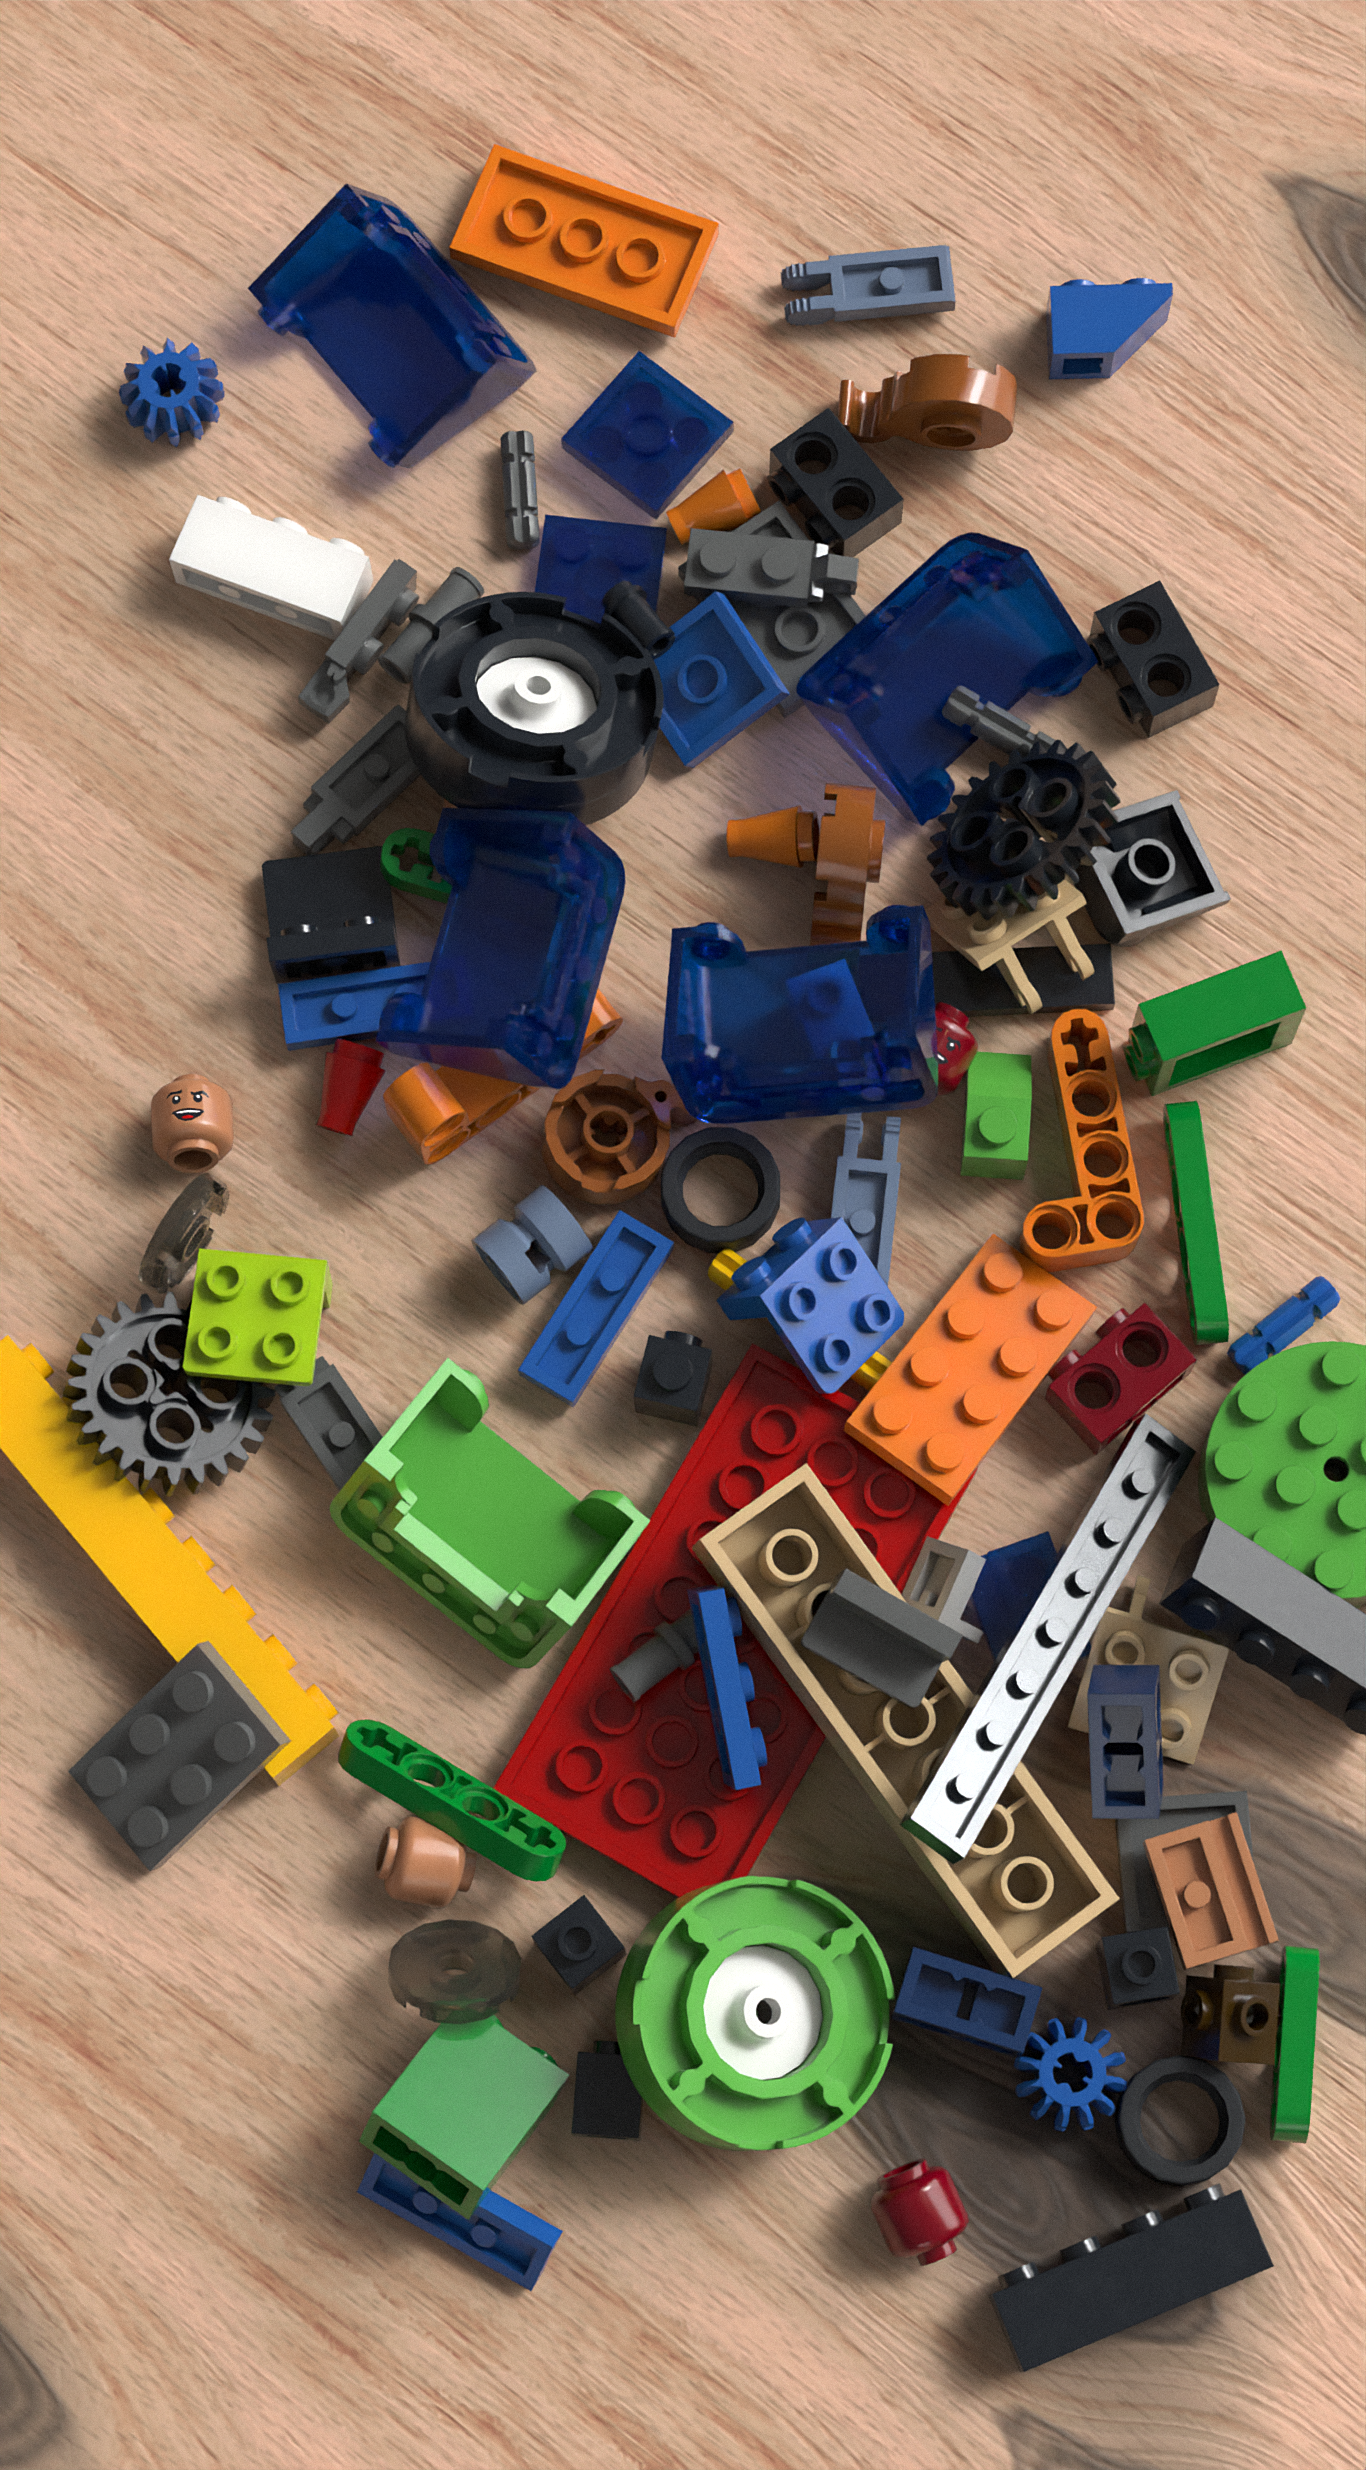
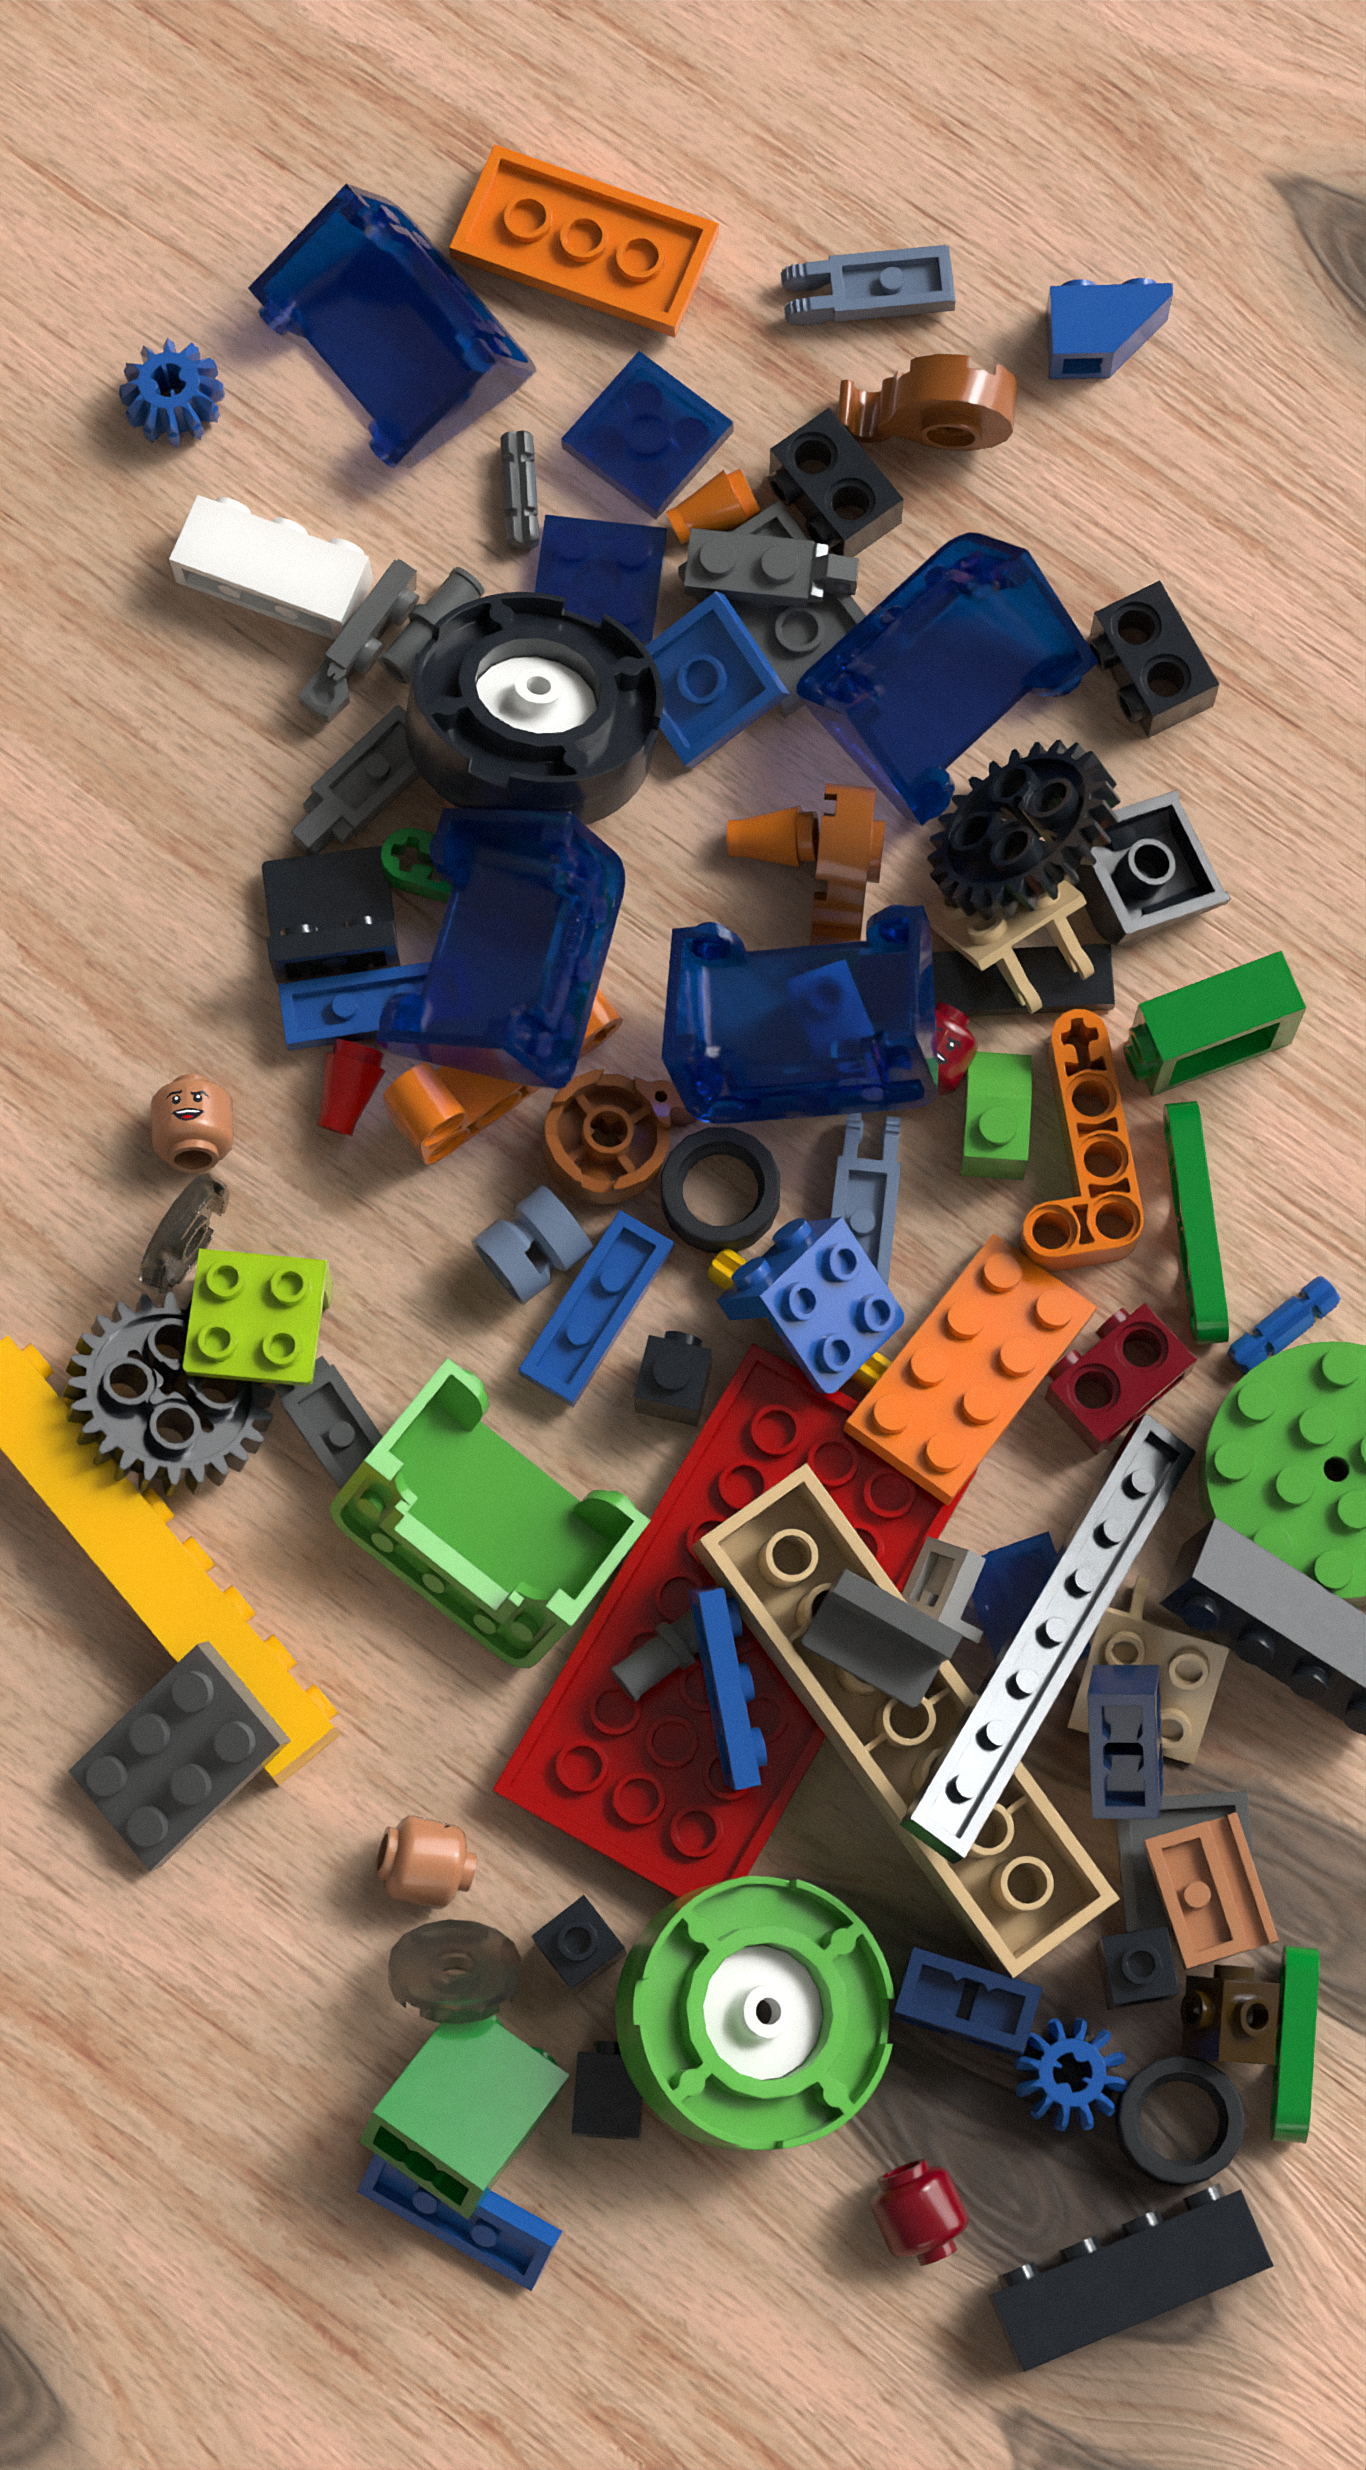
(509, 1837): green beam -> none
(629, 607): black pin -> none
(992, 723): dark grey axle -> none

